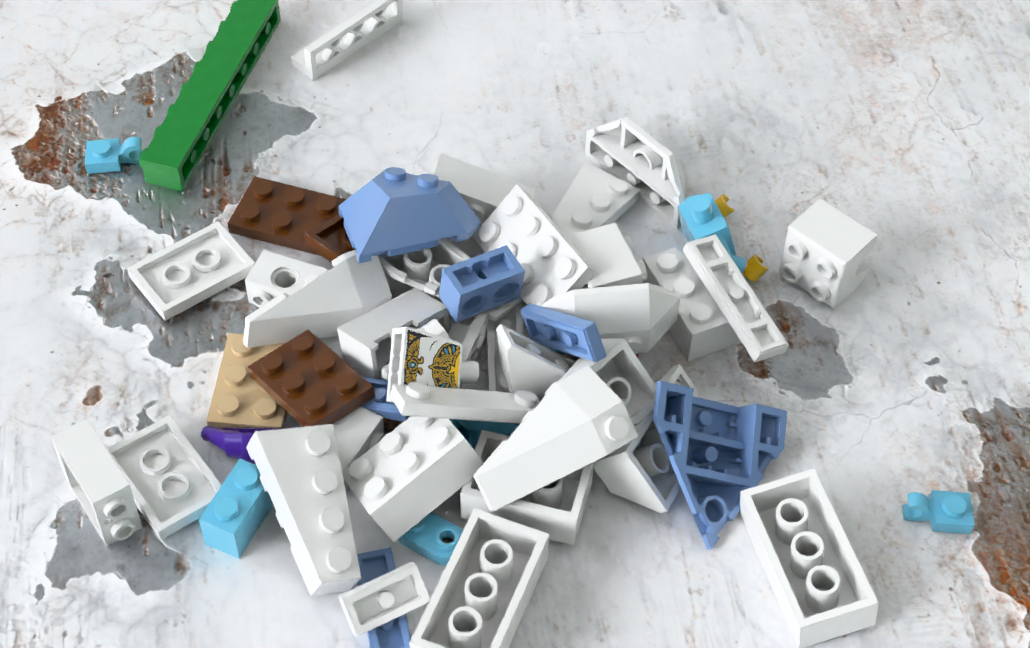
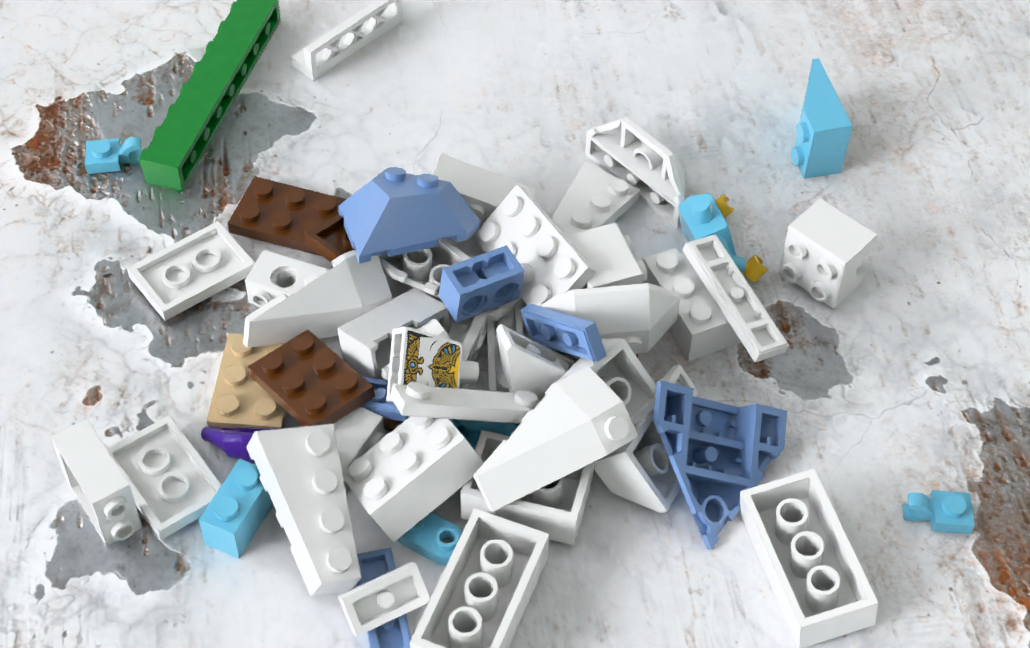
(822, 128): none -> medium azure slope

